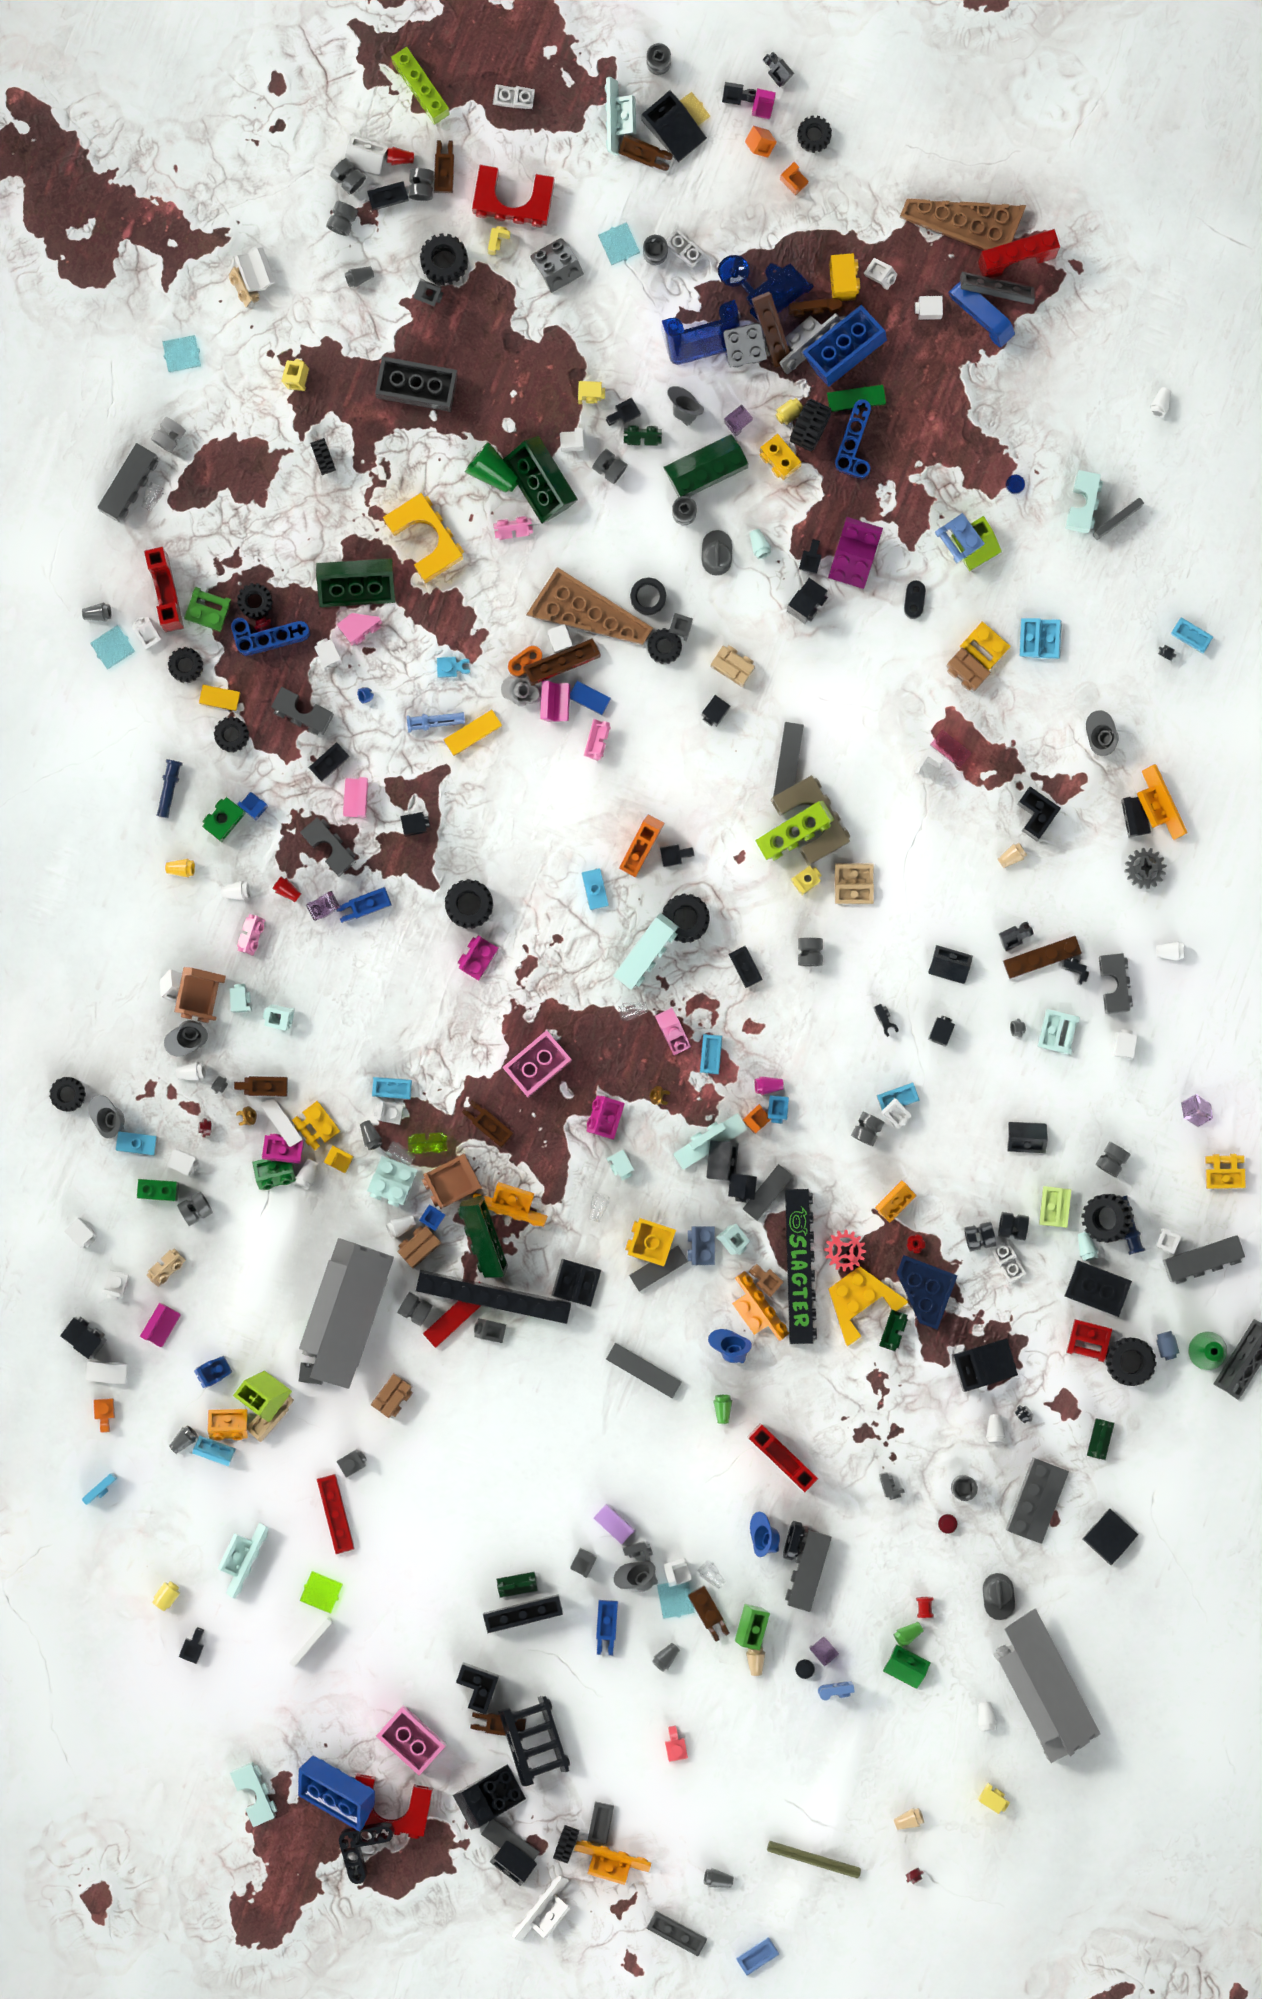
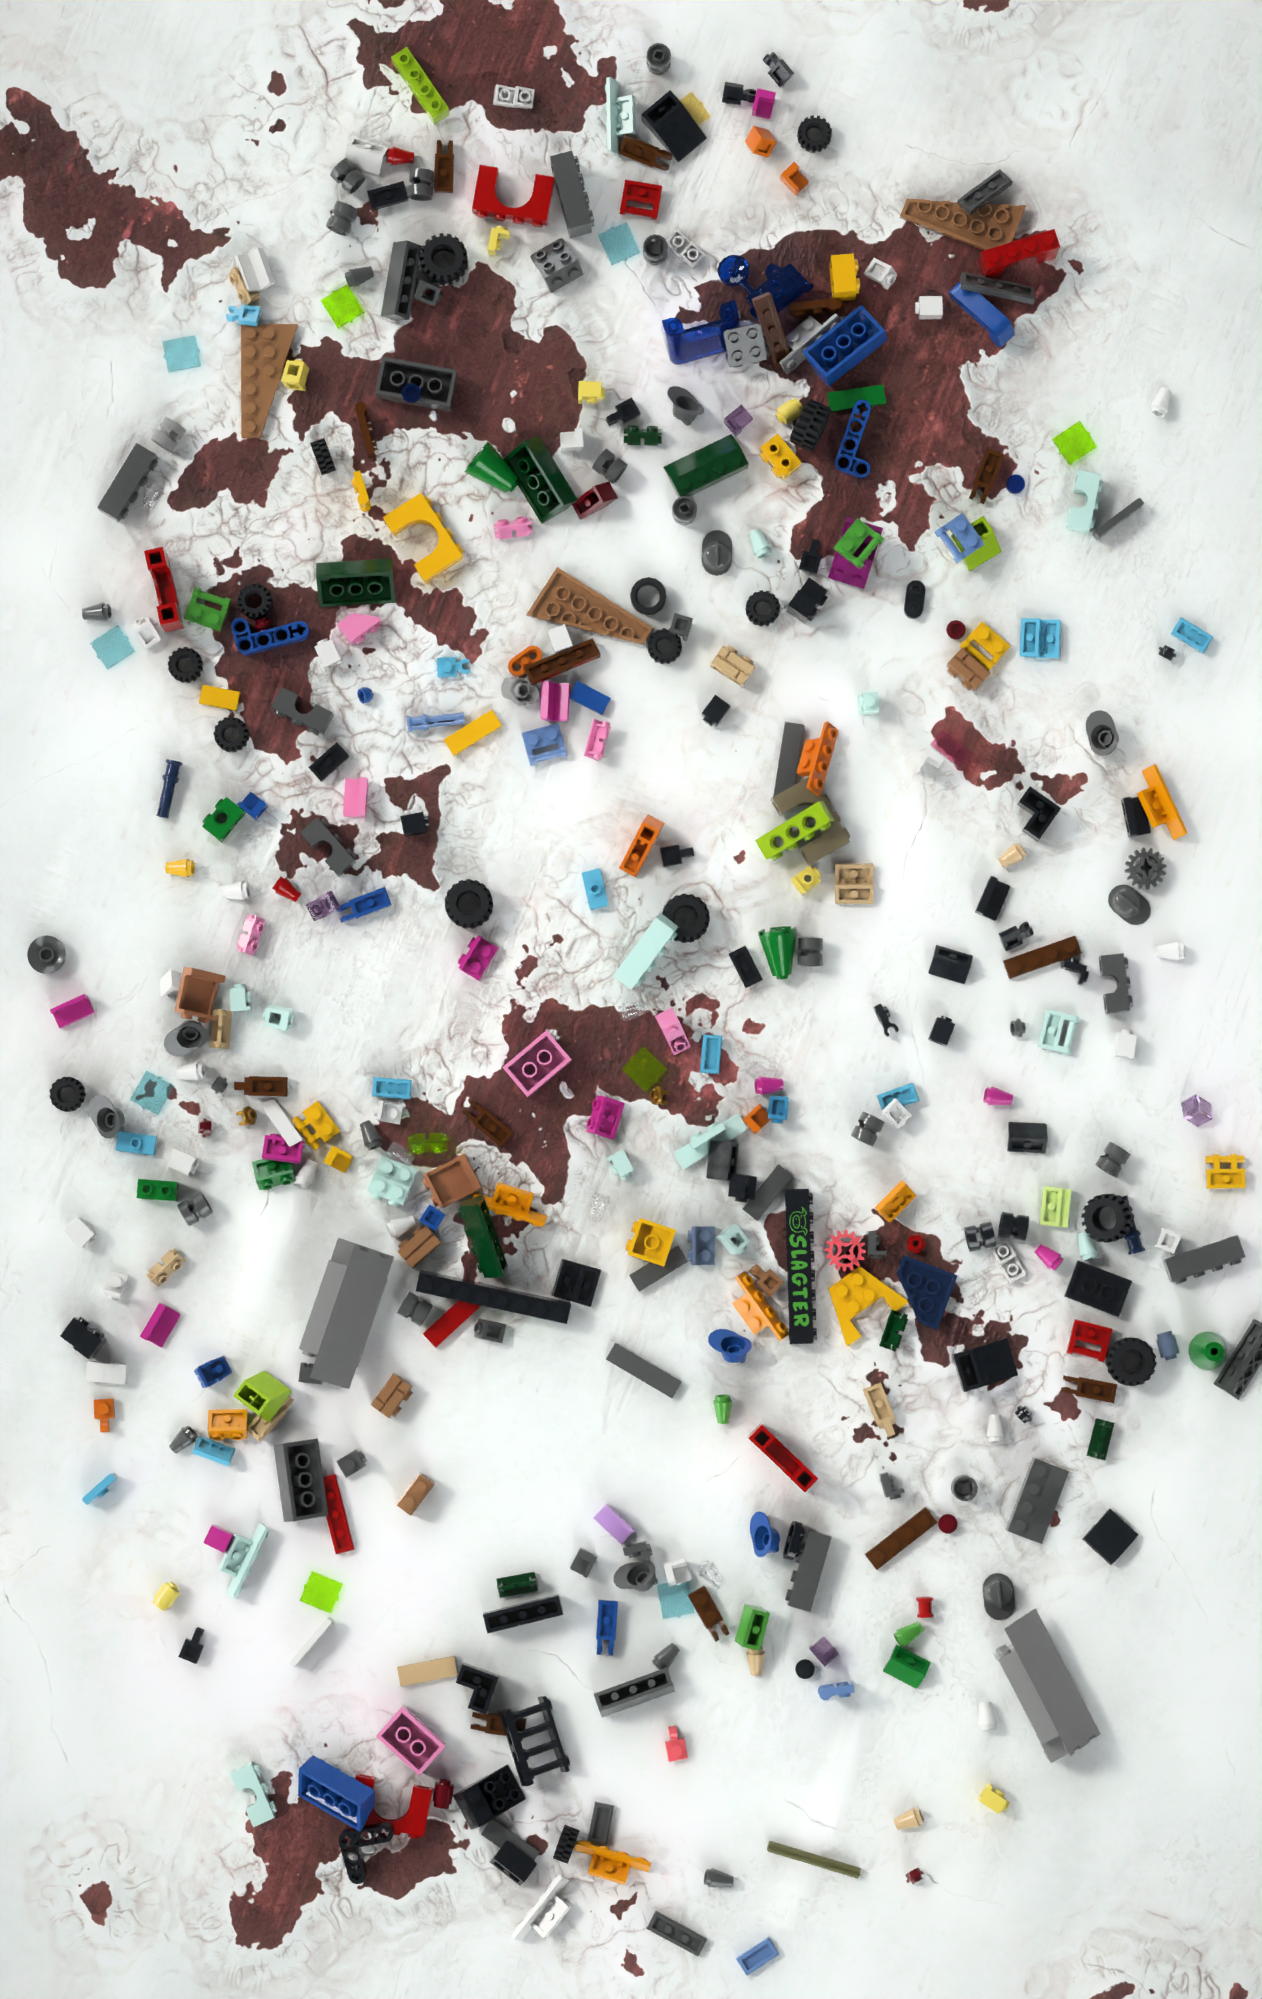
(38, 949): none -> dark grey dish
(72, 1011): none -> dark pink panel
(152, 1092): none -> clear light blue piece
(218, 1538): none -> dark pink panel
(221, 1029): none -> tan hinge
(246, 315): none -> medium azure plate
(262, 364): none -> medium nougat wing
(300, 1480): none -> dark grey slope
(342, 306): none -> clear neon green piece
(359, 487): none -> yellow plate
(366, 428): none -> reddish brown plate
(401, 280): none -> dark grey brick
(411, 393): none -> clear blue tile
(415, 1494): none -> medium nougat brick
(427, 1671): none -> tan tile
(443, 1794): none -> dark red brick
(543, 738): none -> medium blue plate
(571, 194): none -> dark grey brick
(594, 500): none -> dark red slope
(634, 1692): none -> dark grey brick
(641, 193): none -> red plate
(644, 1069): none -> clear neon green piece
(762, 619): none -> black tyre
(779, 949): none -> green cone
(817, 757): none -> orange bracket
(854, 538): none -> bright green plate
(868, 703): none -> light aqua brick
(872, 1242): none -> dark grey bracket
(880, 1408): none -> tan hinge
(900, 1538): none -> reddish brown plate
(955, 629): none -> dark red plate
(984, 192): none -> dark grey tile
(987, 473): none -> reddish brown hinge
(992, 898): none -> black panel
(995, 1096): none -> dark pink cone
(1049, 1257): none -> dark pink cone
(1074, 443): none -> clear neon green piece
(1091, 1389): none -> reddish brown hinge
(1129, 904): none -> dark grey piece

